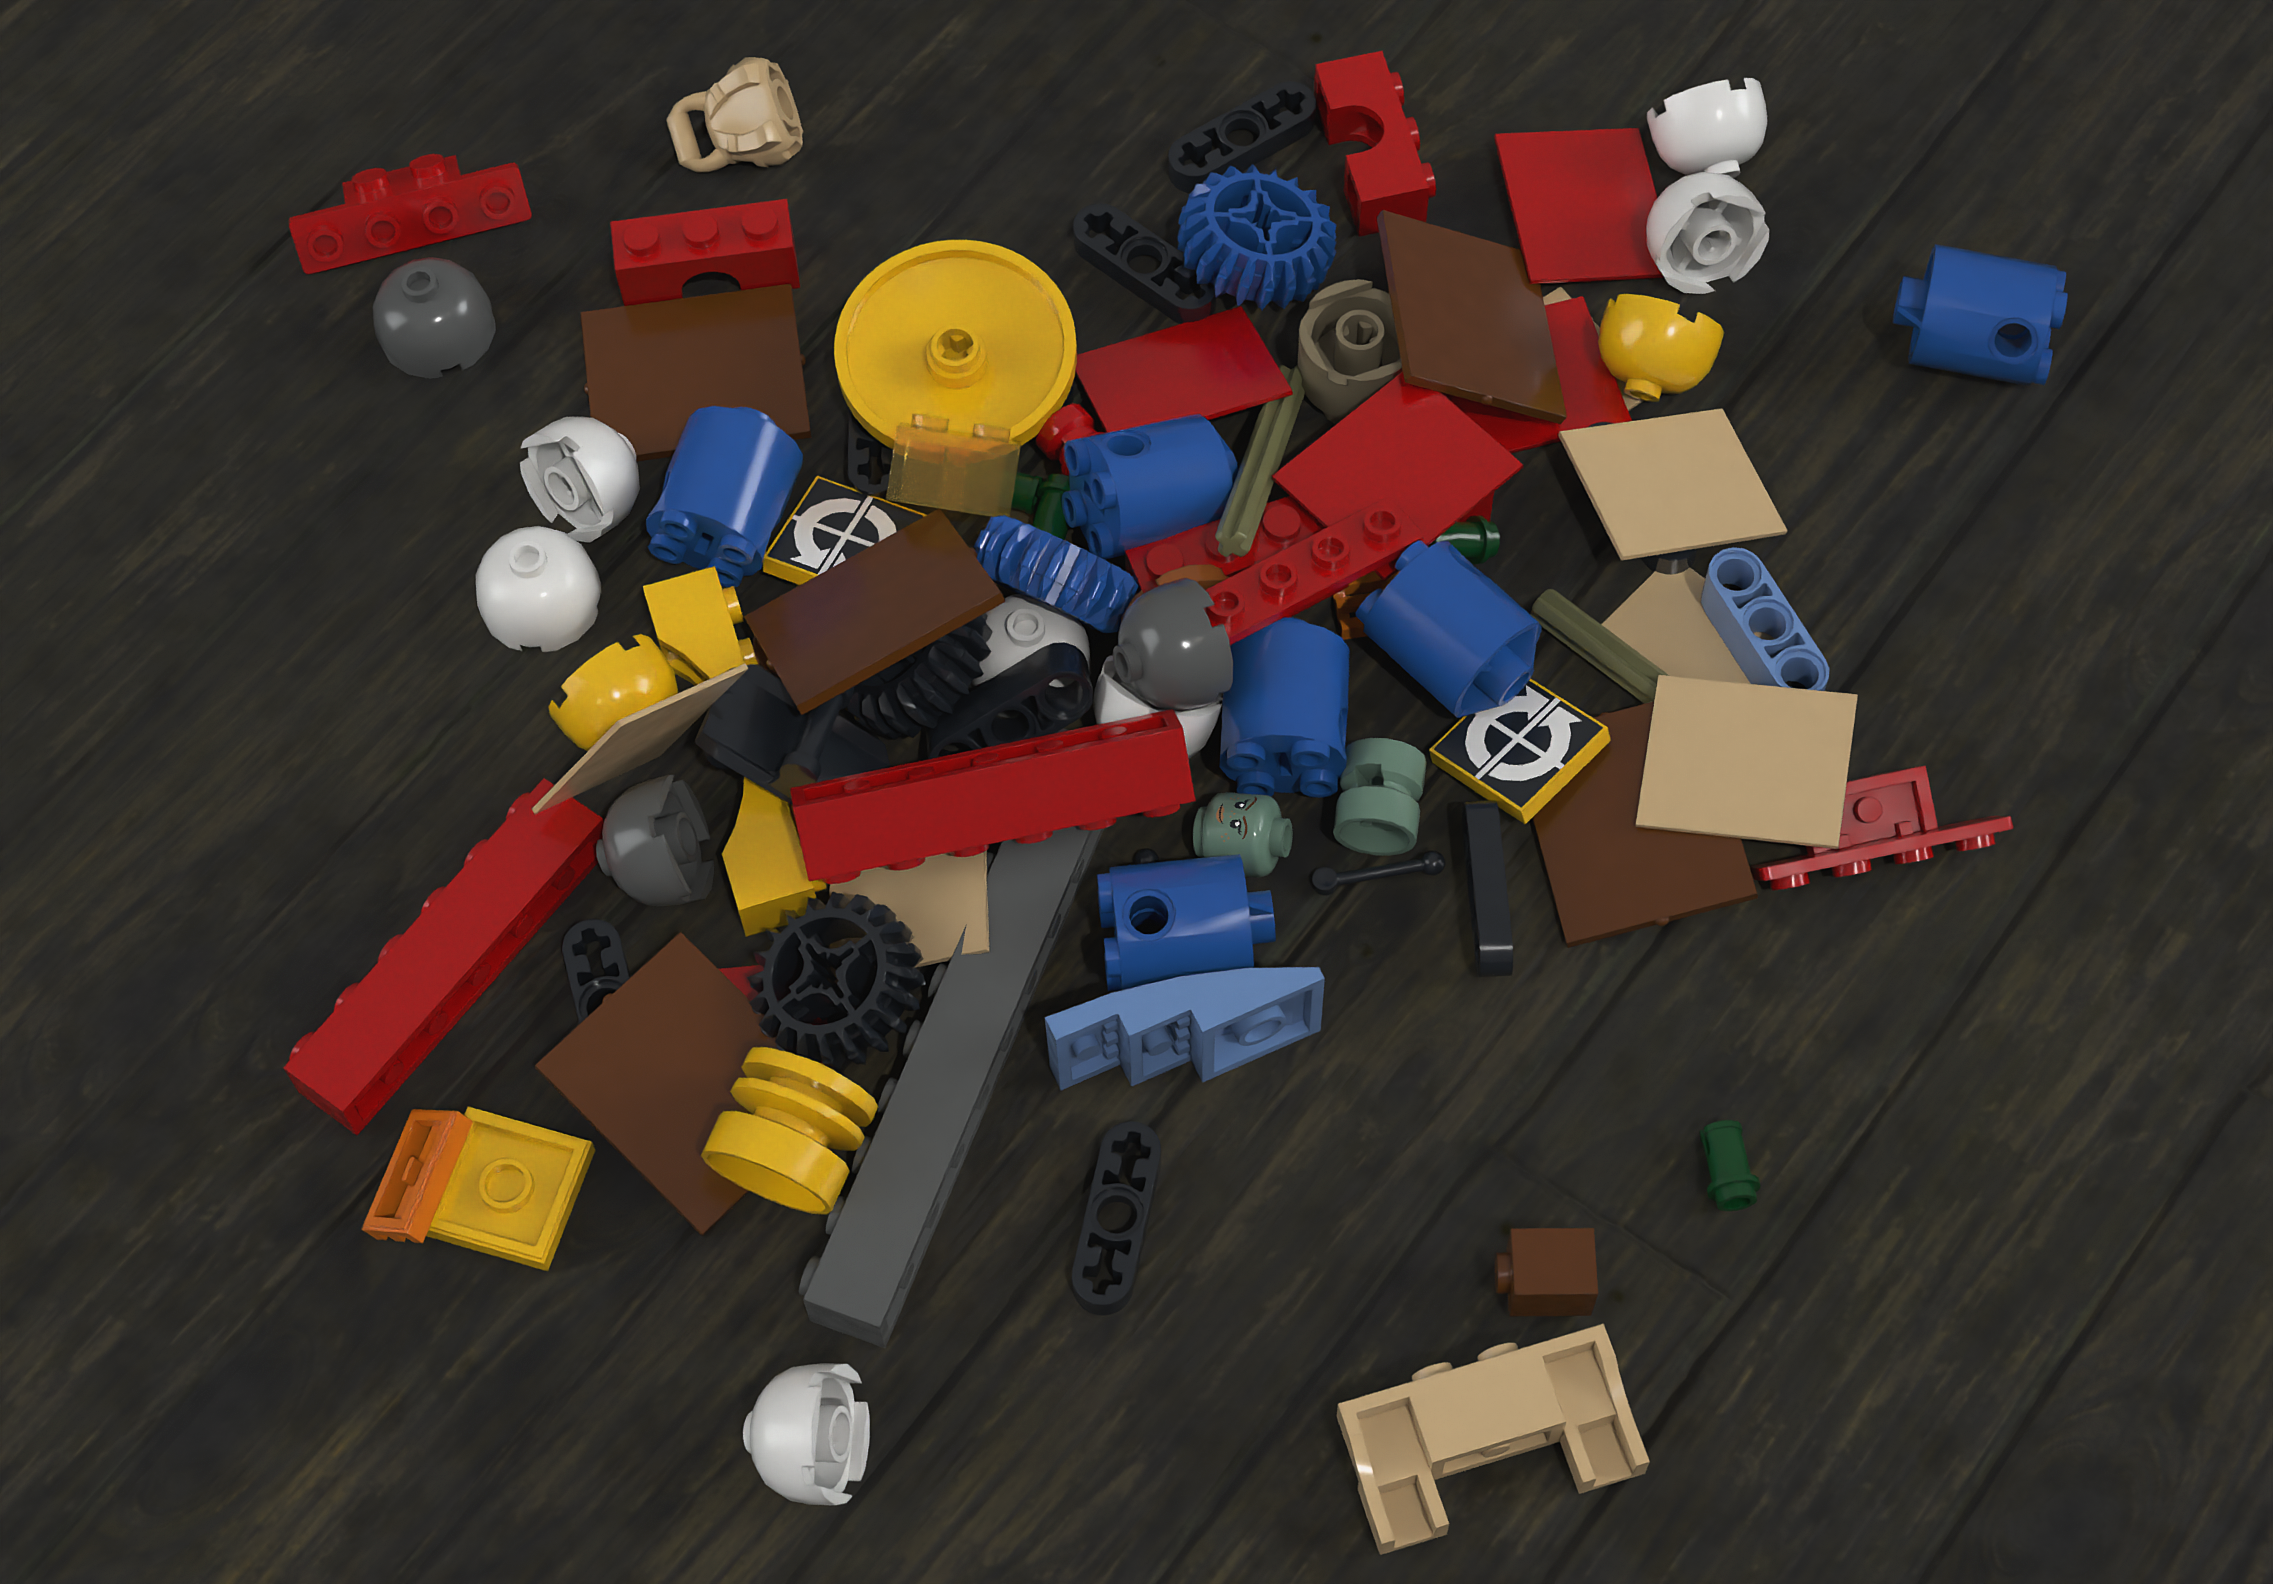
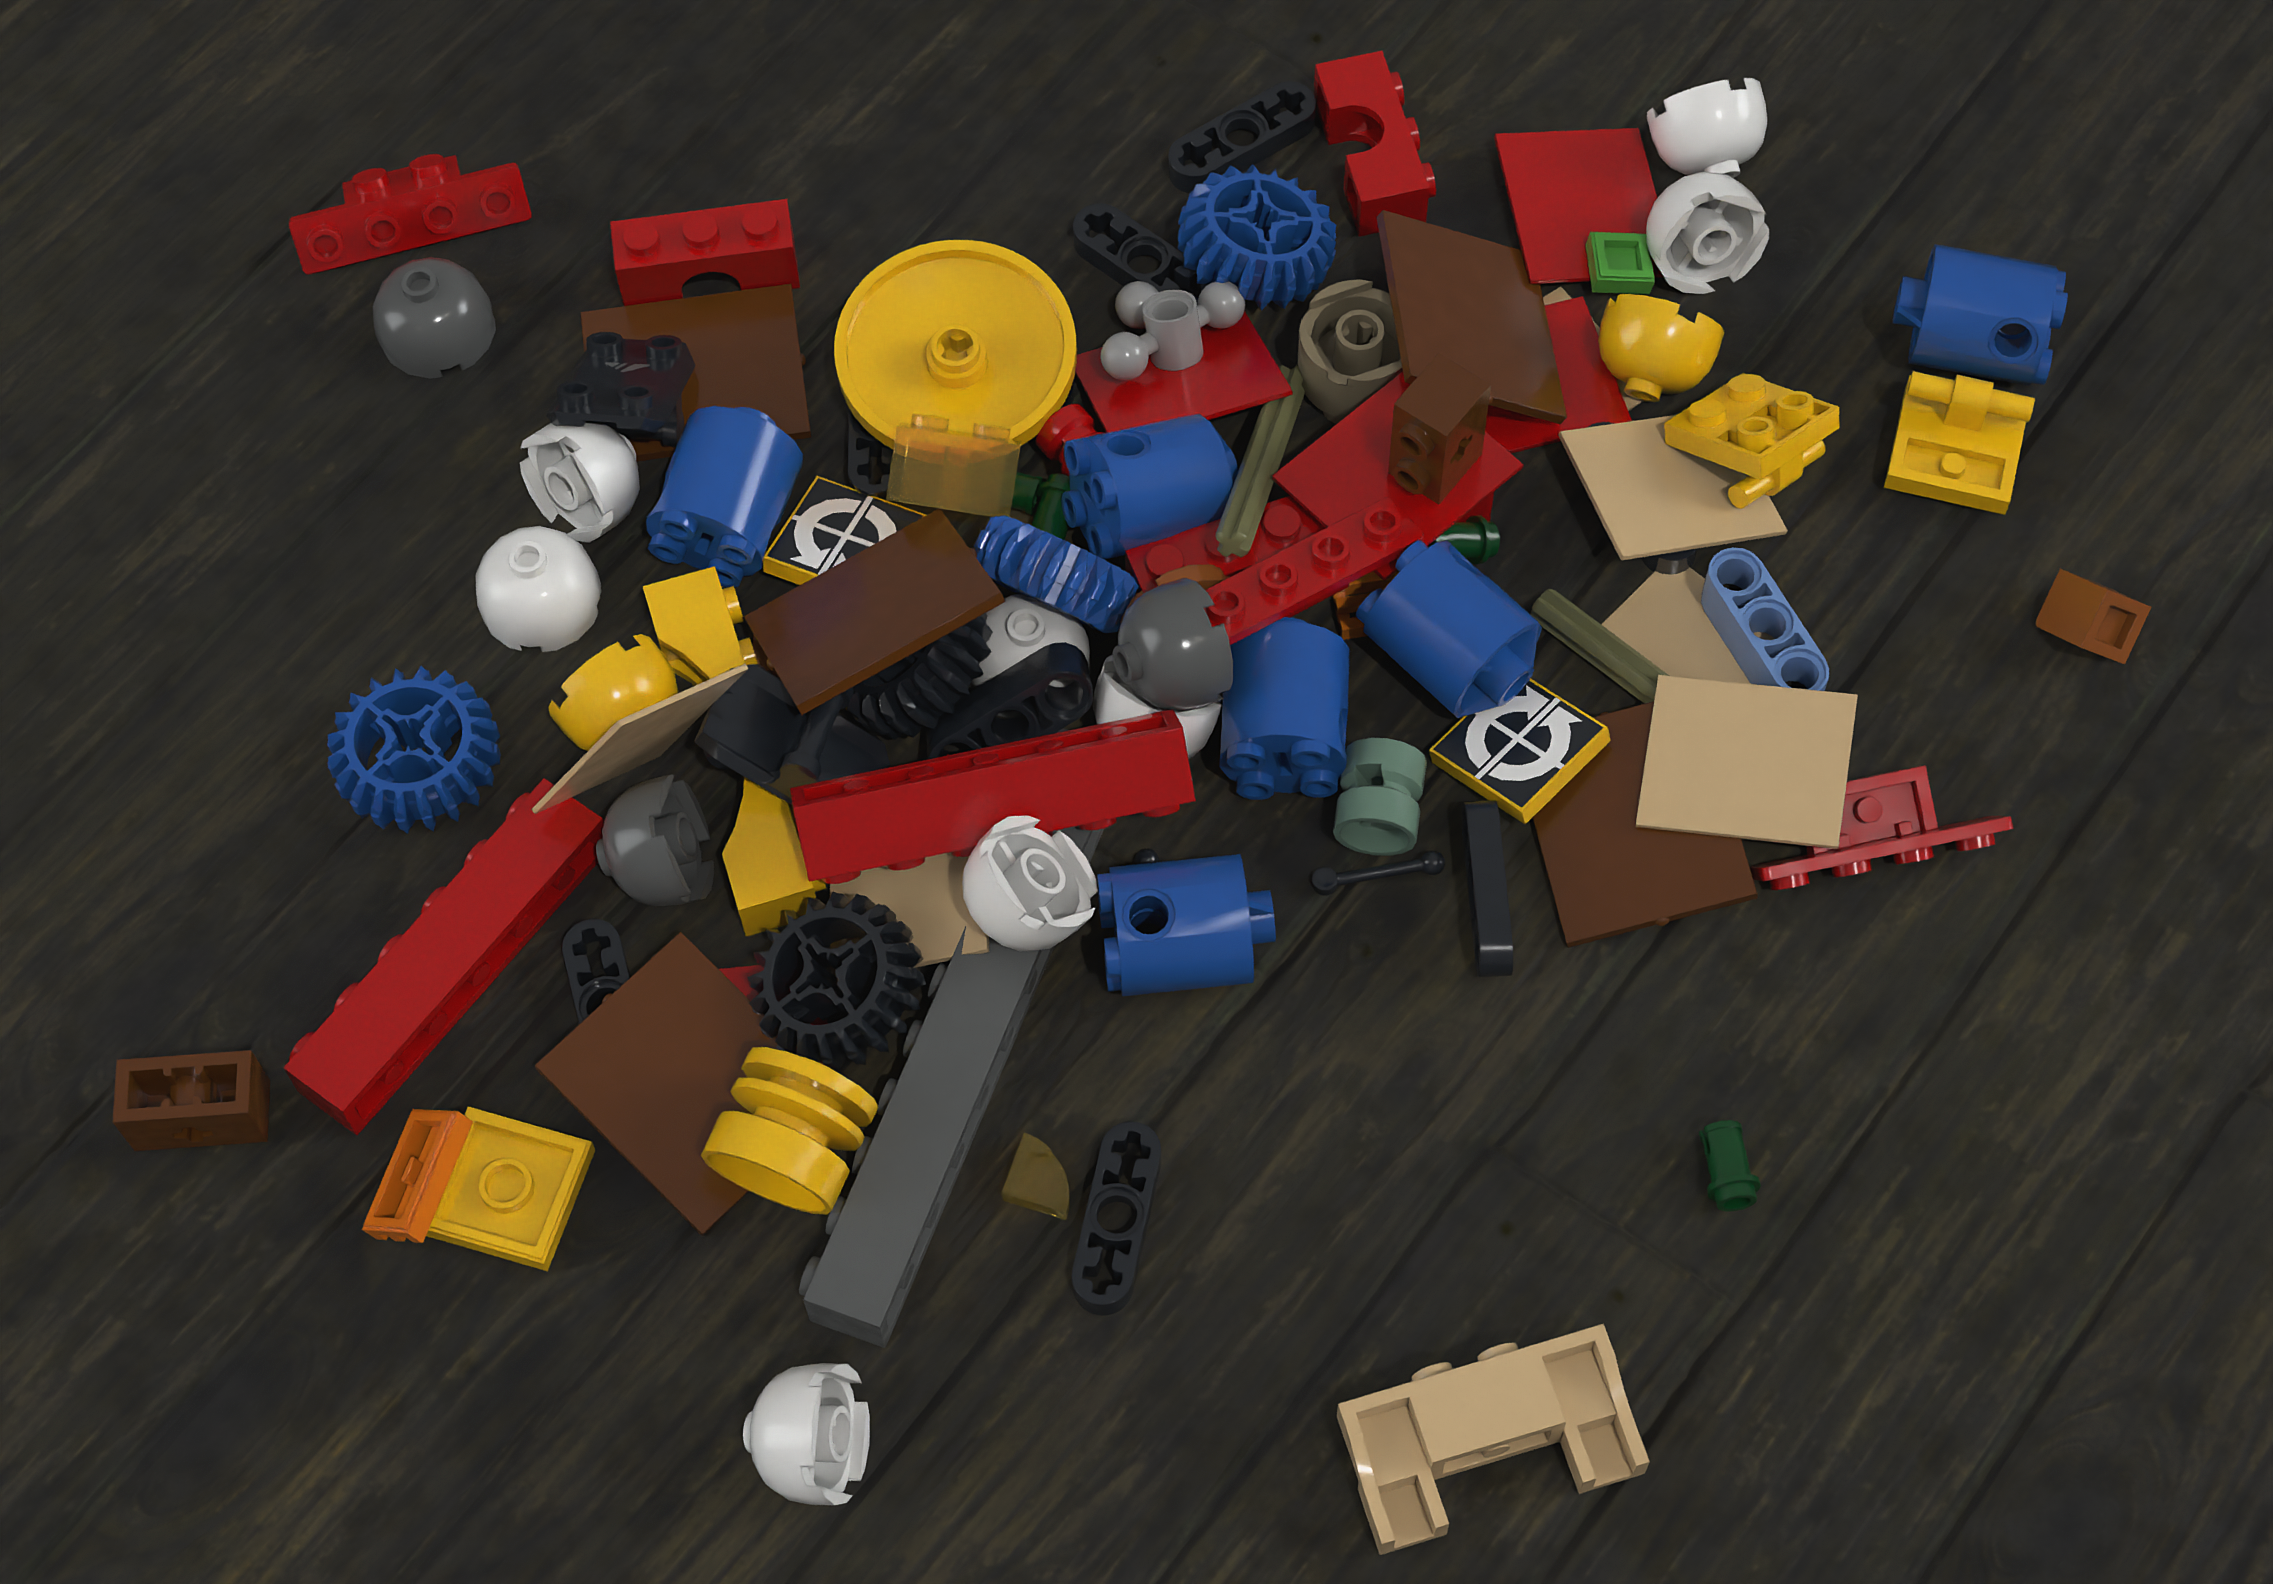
(191, 1100): none -> reddish brown brick
(412, 782): none -> blue gear
(627, 387): none -> black shield
(746, 116): tan piece -> none
(1028, 885): none -> white cylinder
(1037, 1180): none -> clear yellow tile
(1171, 326): none -> light grey piece
(1198, 1018): medium blue slope -> none
(1246, 827): sand green head -> none
(1438, 428): none -> reddish brown brick
(1548, 1272): reddish brown brick -> none
(1619, 263): none -> bright green tile
(1756, 432): none -> yellow plate
(1958, 441): none -> yellow plate
(2092, 616): none -> dark orange panel

